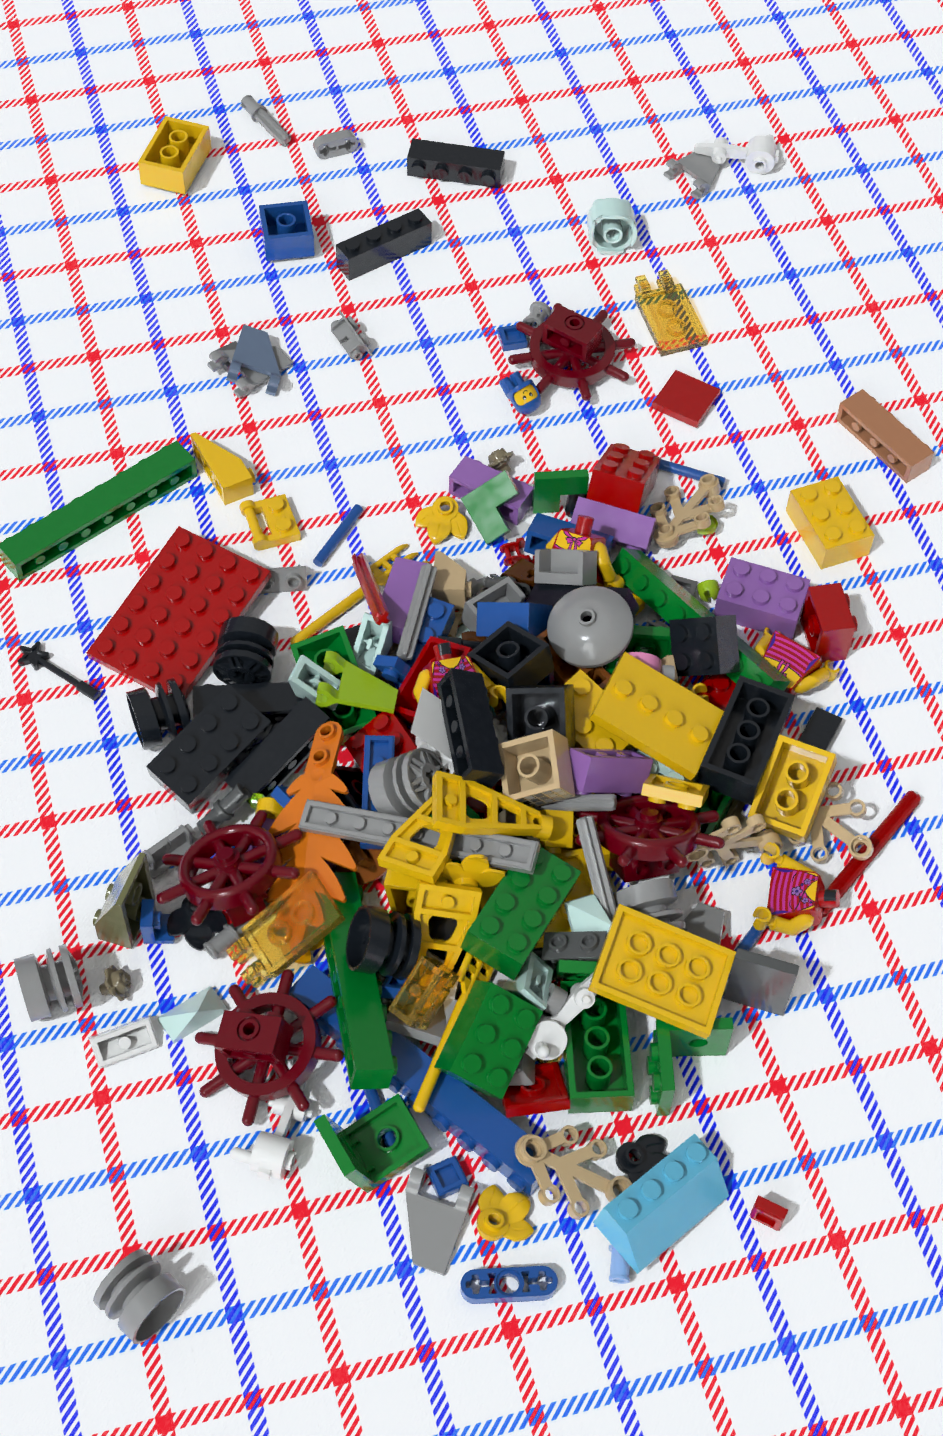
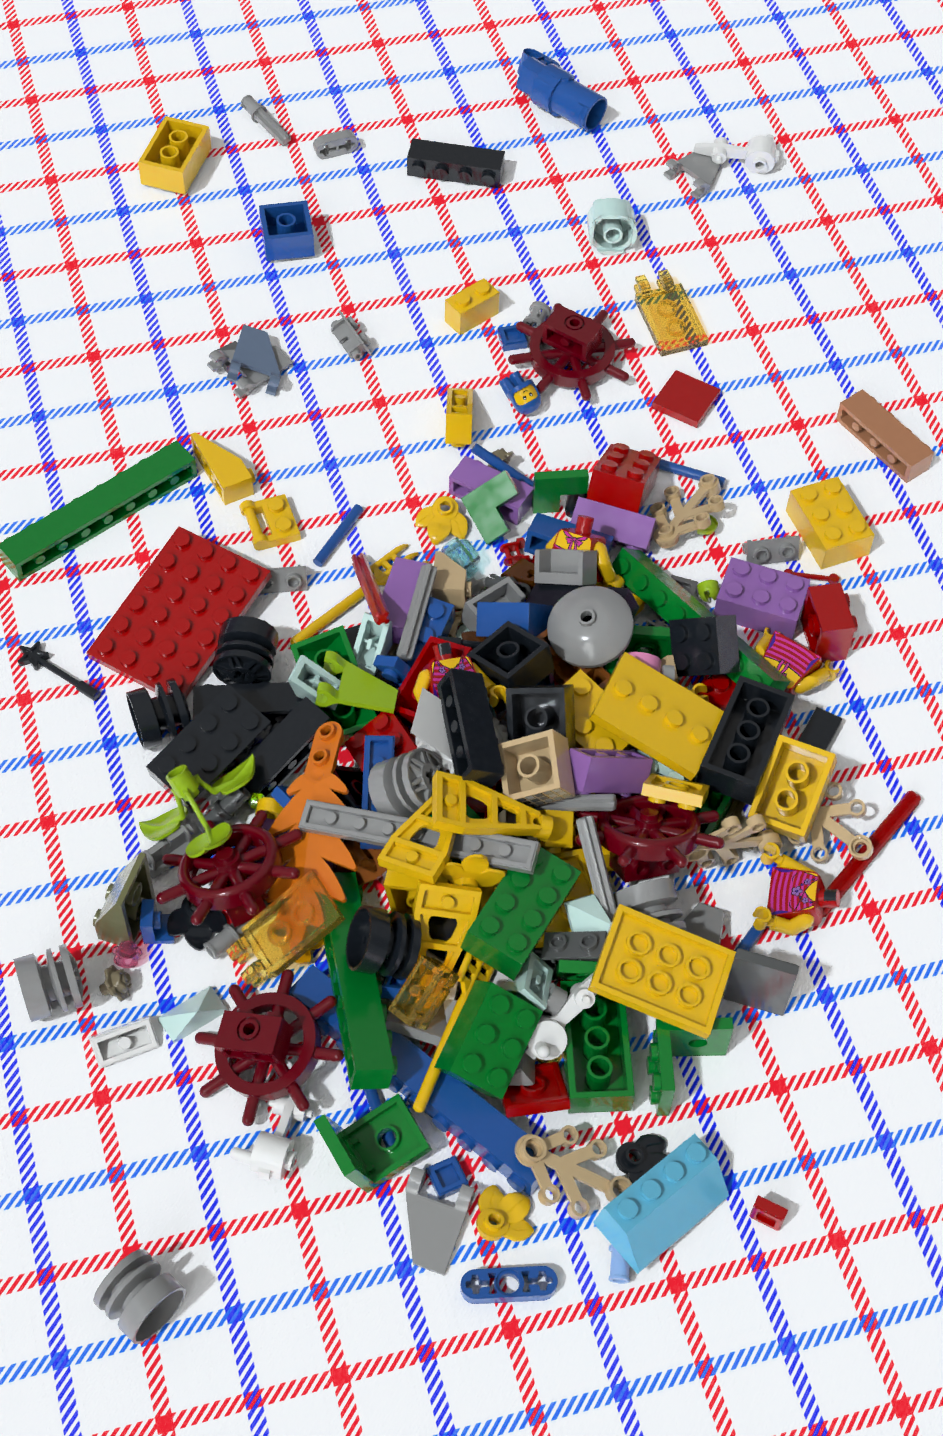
(127, 954): none -> clear pink plate
(186, 786): none -> lime plant
(383, 244): black brick -> none
(459, 417): none -> yellow slope
(463, 554): none -> clear light blue head
(472, 306): none -> yellow brick
(499, 464): none -> blue bar
(558, 91): none -> blue piece
(772, 550): none -> light grey hinge
(832, 578): none -> red hinge

